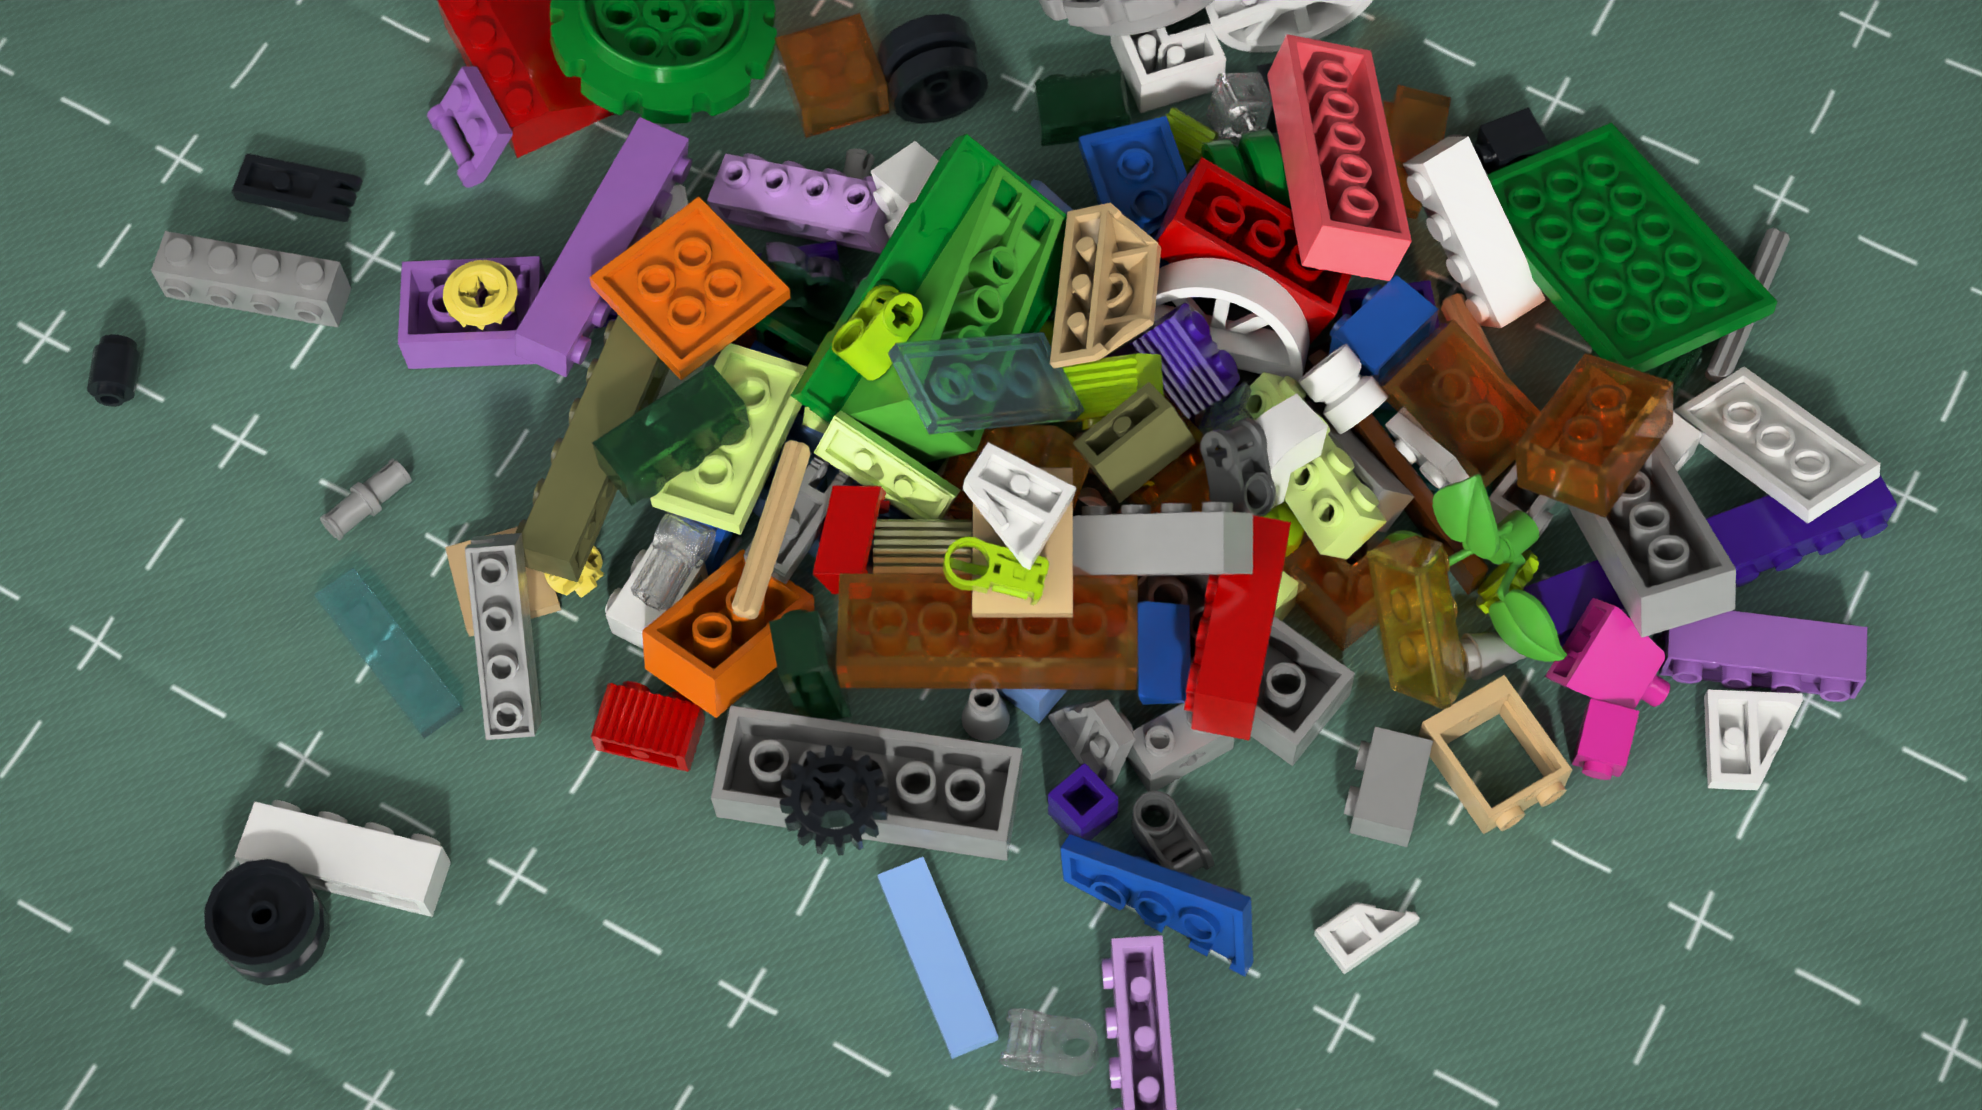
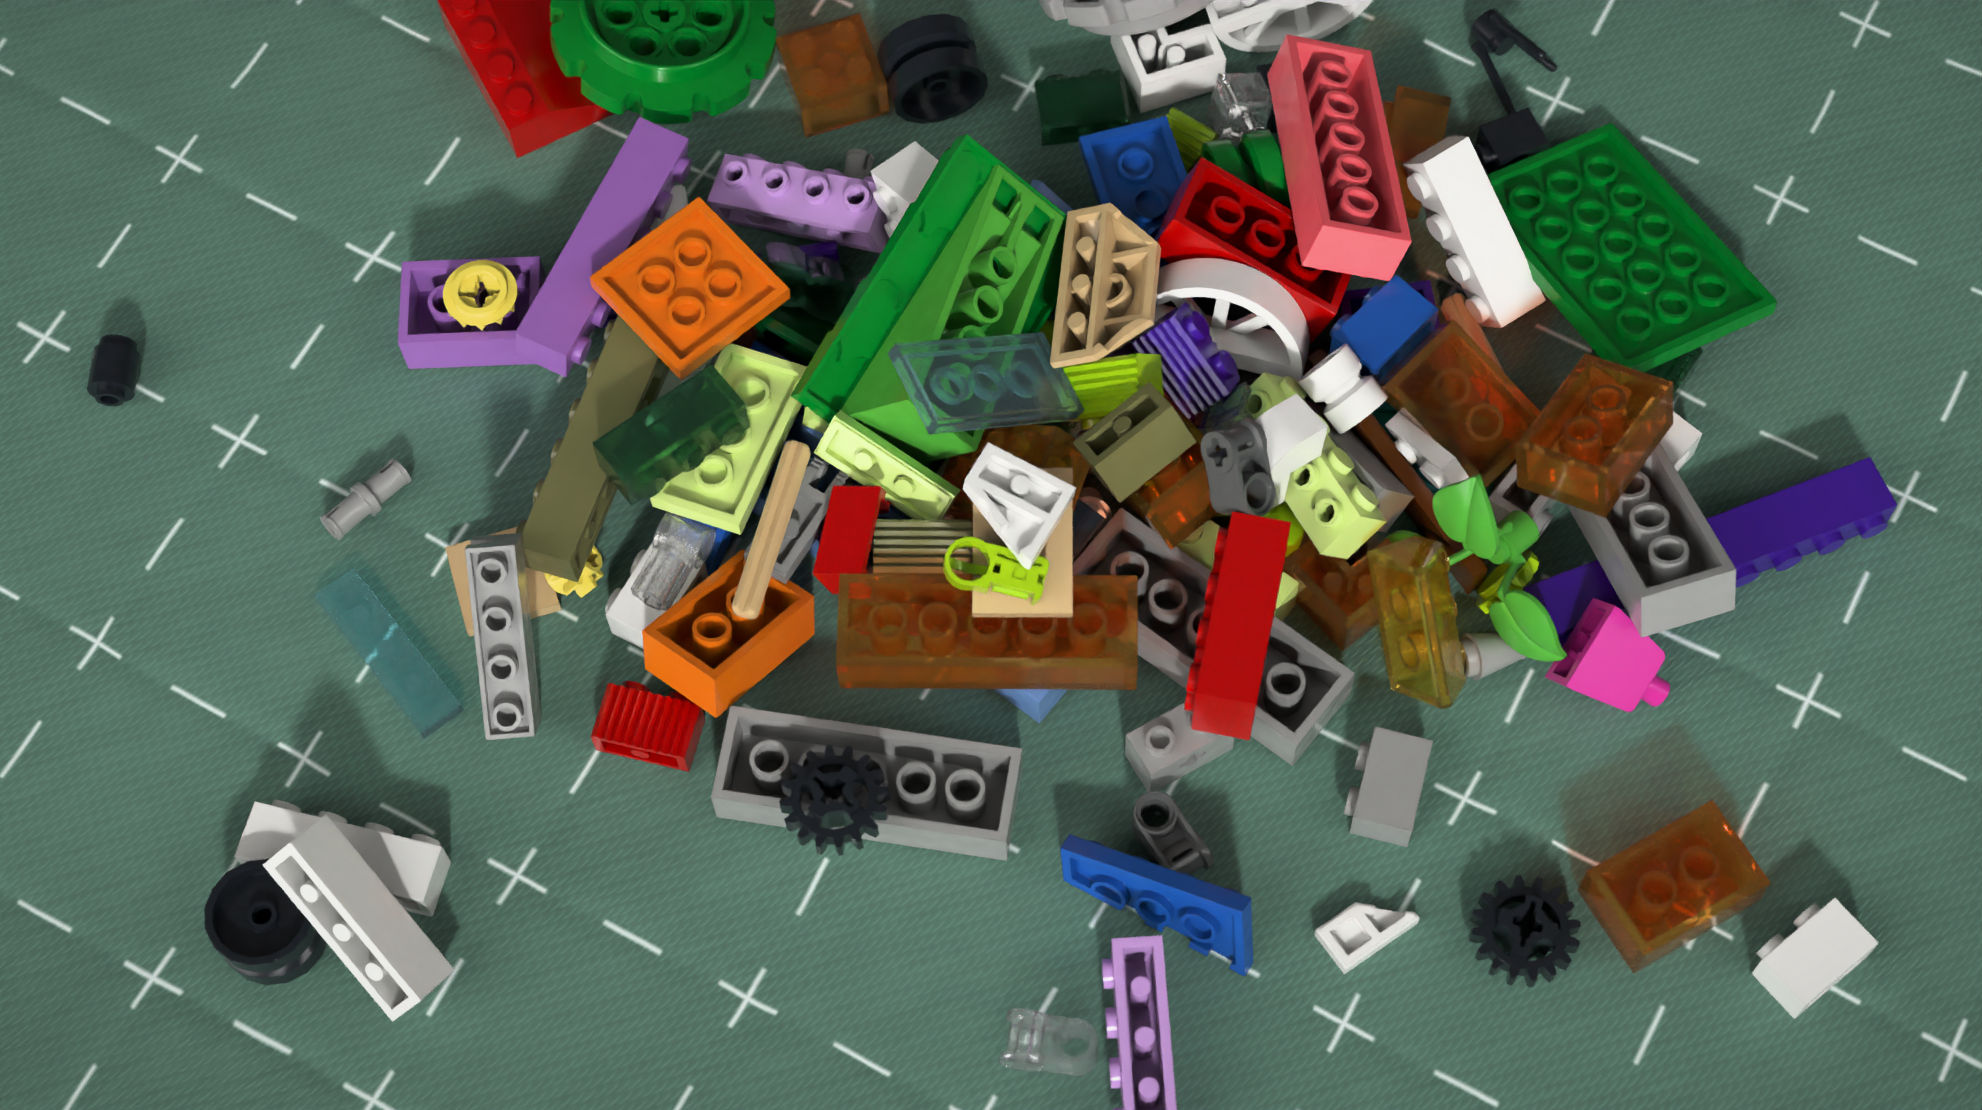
(251, 279): light grey brick -> none
(296, 187): black hinge -> none
(359, 917): none -> white brick
(480, 120): medium lavender plate -> none
(808, 665): clear green brick -> none
(876, 329): lime piece -> none
(937, 957): light blue tile -> none
(985, 715): light grey cone -> none
(1083, 804): dark purple brick -> none
(1096, 736): light grey wing -> none
(1163, 542): light grey brick -> none
(1163, 652): blue slope -> none
(1474, 710): tan window -> none
(1498, 36): none -> black plant
(1543, 934): none -> black gear
(1605, 739): dark pink brick -> none
(1673, 886): none -> clear orange brick
(1745, 734): white wing -> none
(1764, 269): light grey axle -> none
(1769, 653): medium lavender brick -> none
(1778, 444): white plate -> none
(1813, 957): none -> white brick

